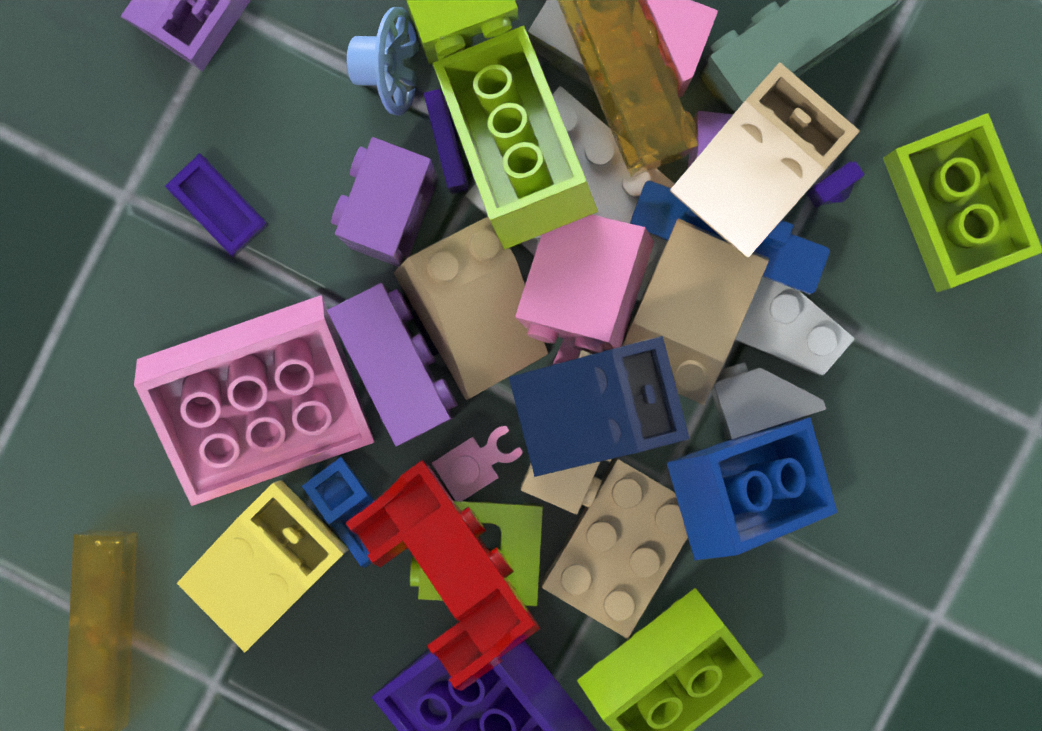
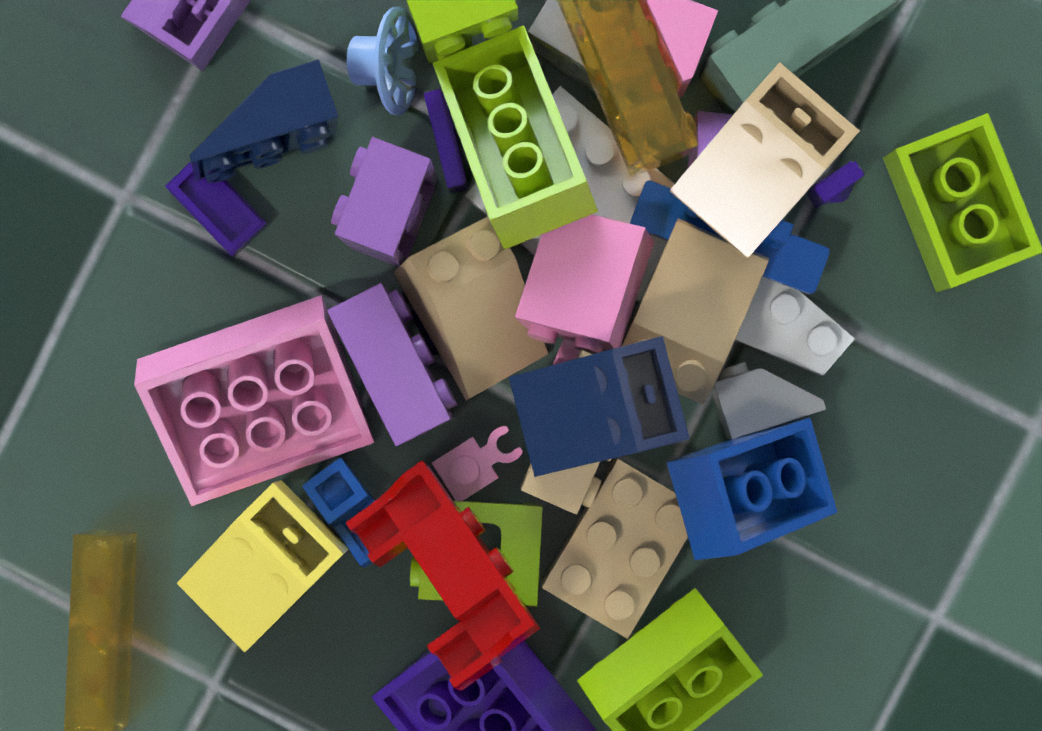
(280, 116): none -> dark blue slope

